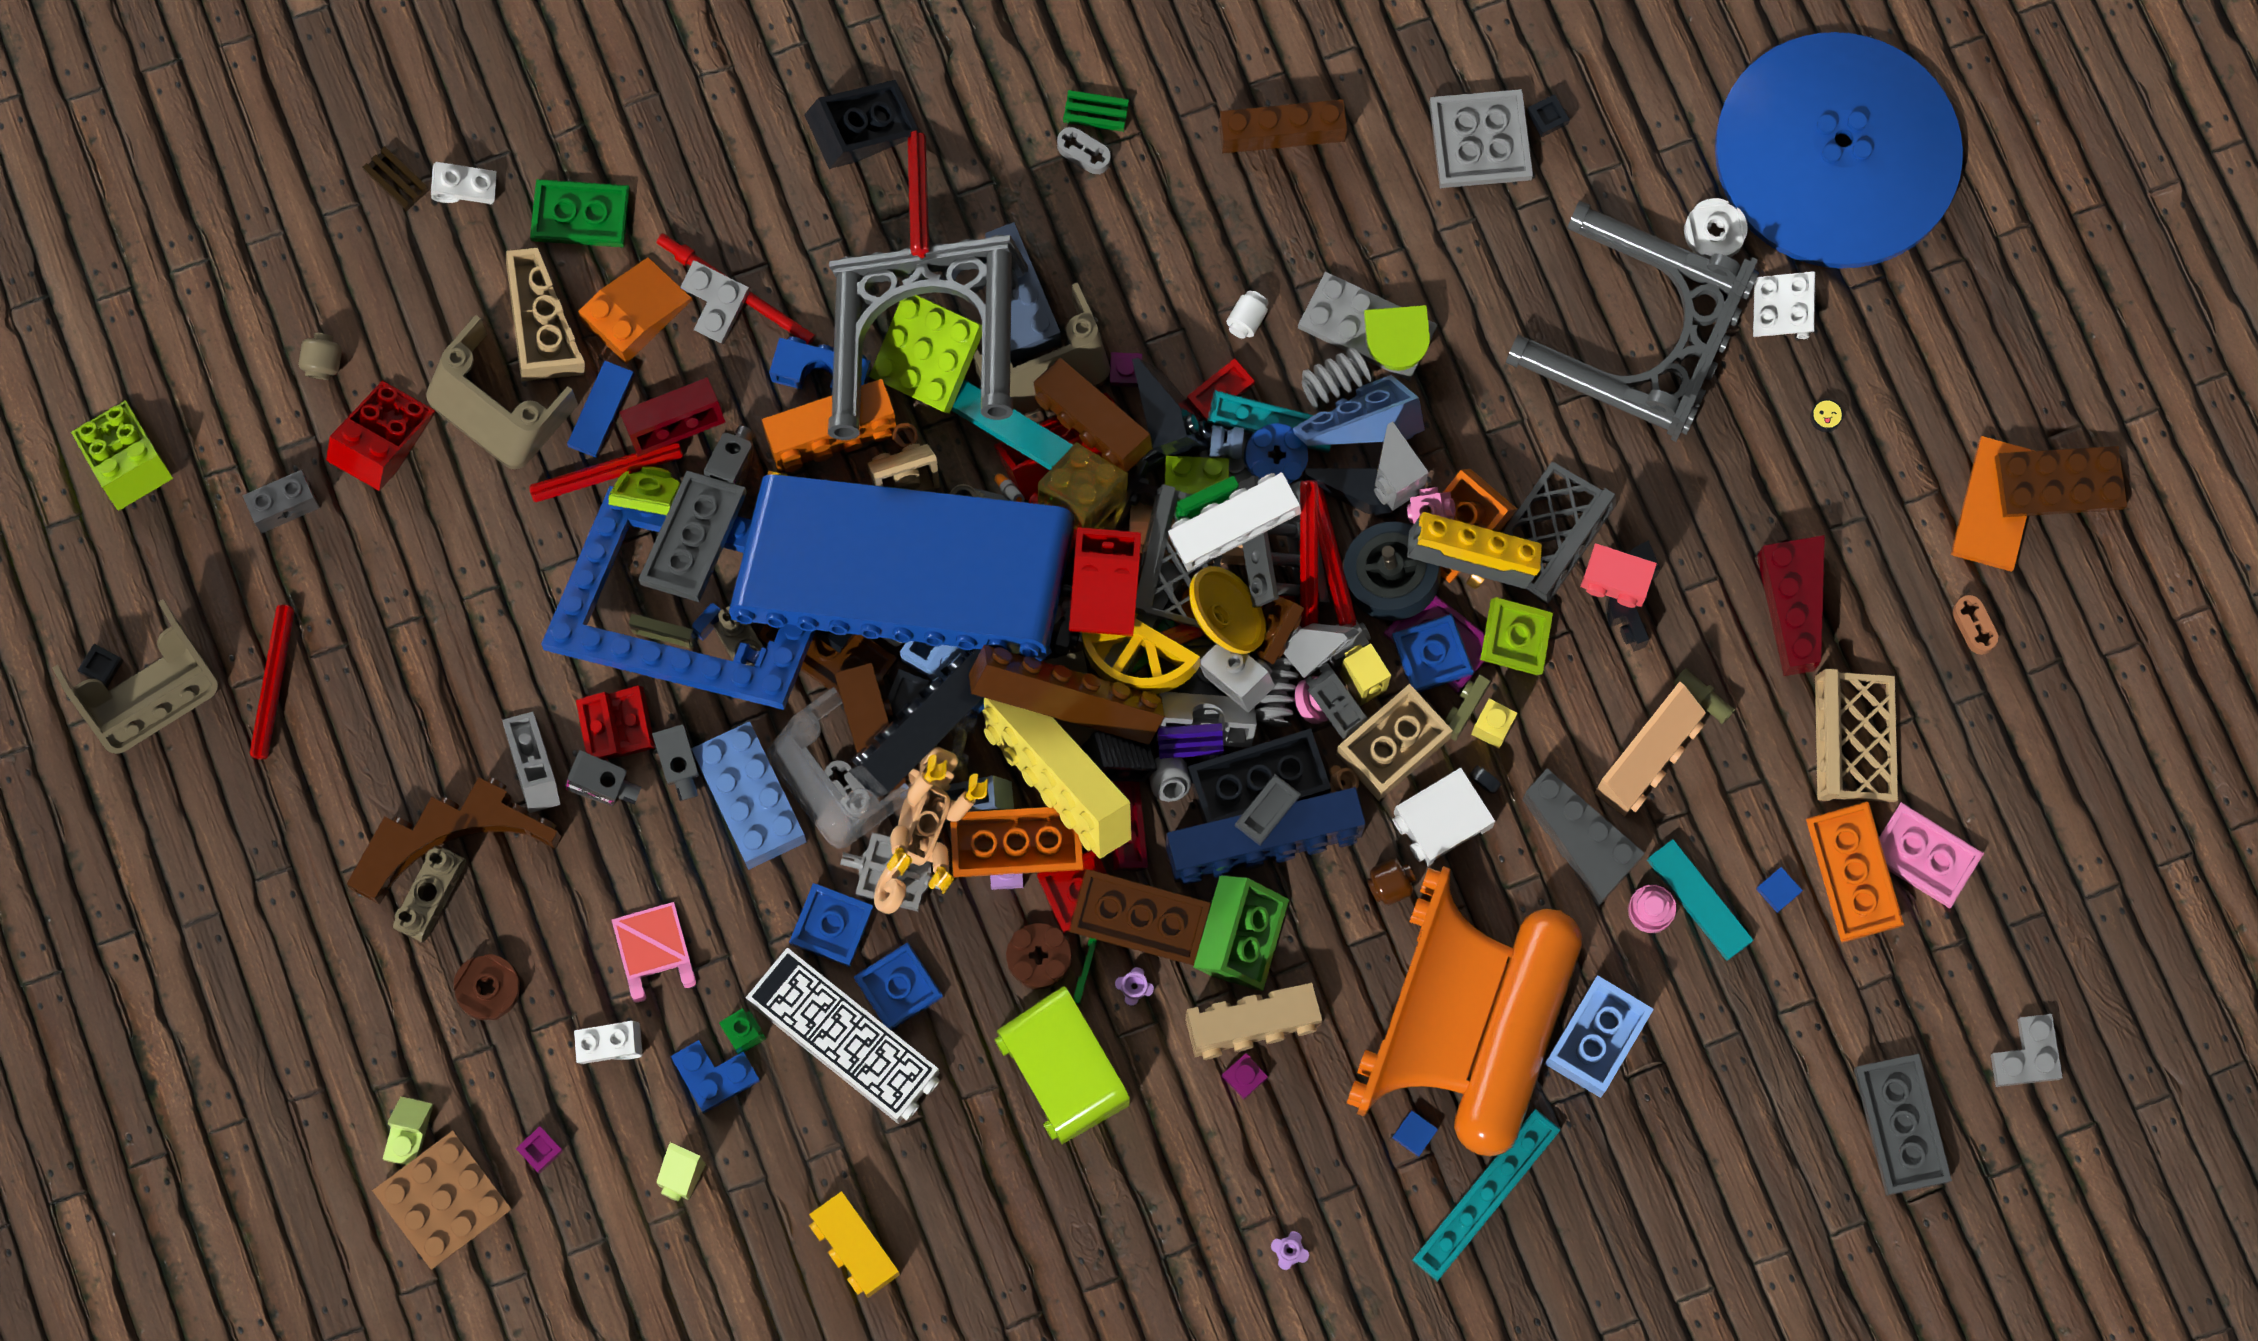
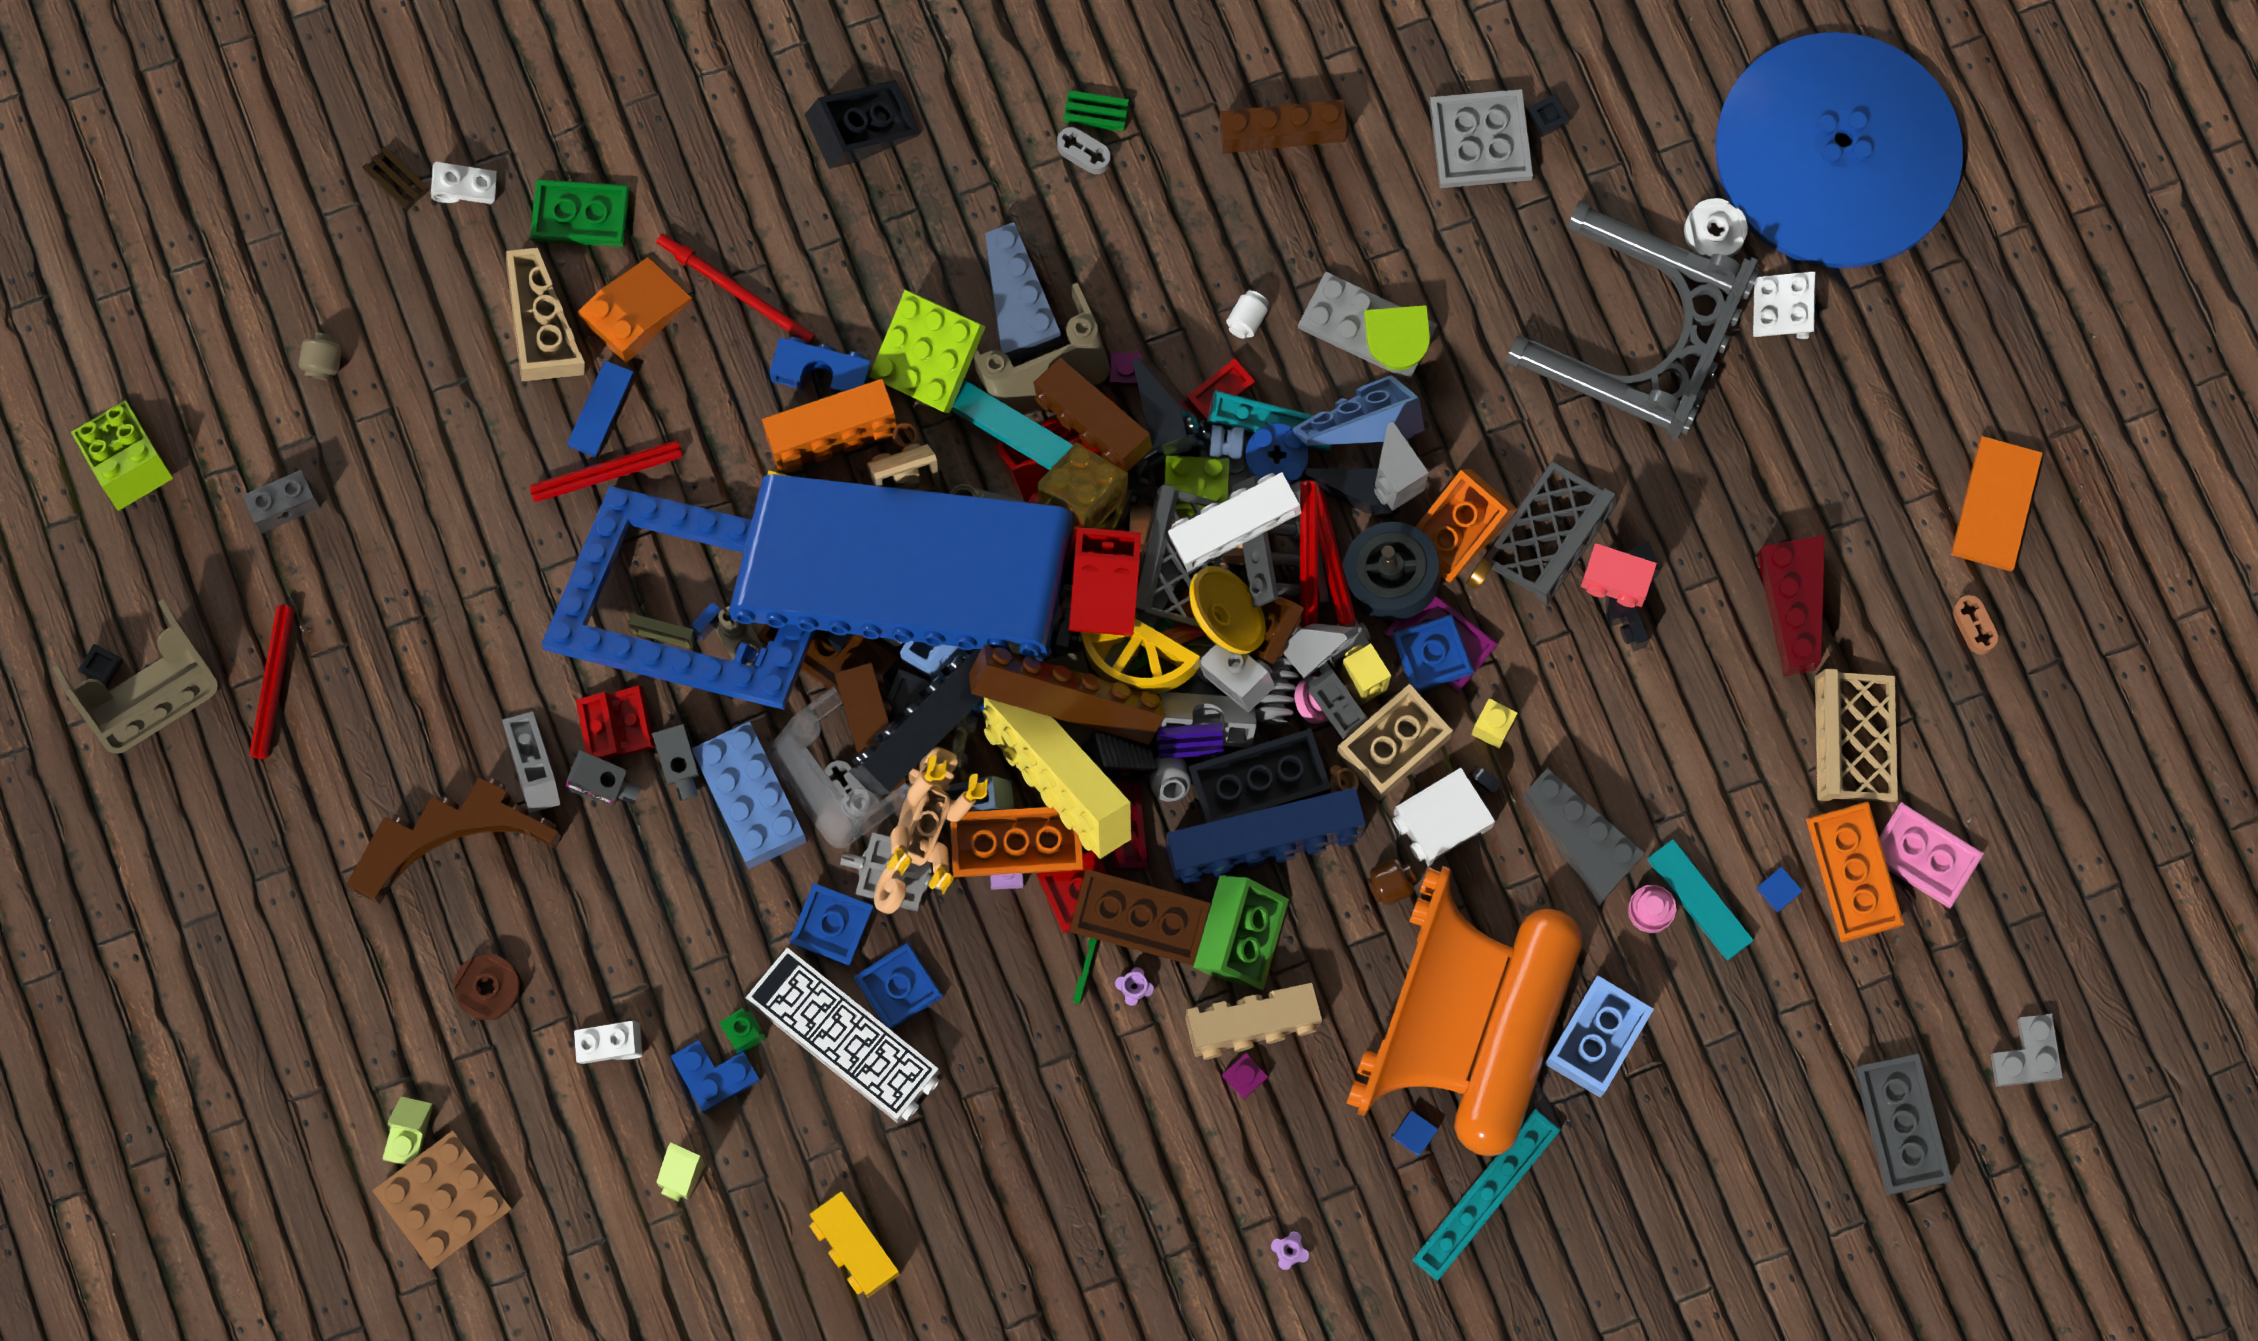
(378, 435): red slope -> none
(417, 916): dark tan piece -> none
(505, 435): dark tan windscreen -> none
(539, 1149): magenta plate -> none
(645, 490): lime tile -> none
(652, 944): coral flag -> none
(672, 417): dark red brick -> none
(692, 536): dark grey plate -> none
(723, 300): light grey plate -> none
(732, 457): dark grey torso -> none
(856, 287): dark grey arch -> none
(918, 194): red axle -> none
(1009, 488): light grey piece -> none
(1052, 968): copper plate -> none
(1063, 1066): lime windscreen -> none
(1217, 493): green tile -> none
(1267, 810): dark grey tile -> none
(1334, 376): light grey piece -> none
(1440, 504): bright pink brick -> none
(1472, 695): olive plate -> none
(1474, 550): yellow piece -> none
(1516, 636): lime plate -> none
(1651, 750): light nougat slope -> none
(1705, 696): olive pin -> none
(1826, 415): light yellow tile -> none
(2060, 481): reddish brown plate -> none

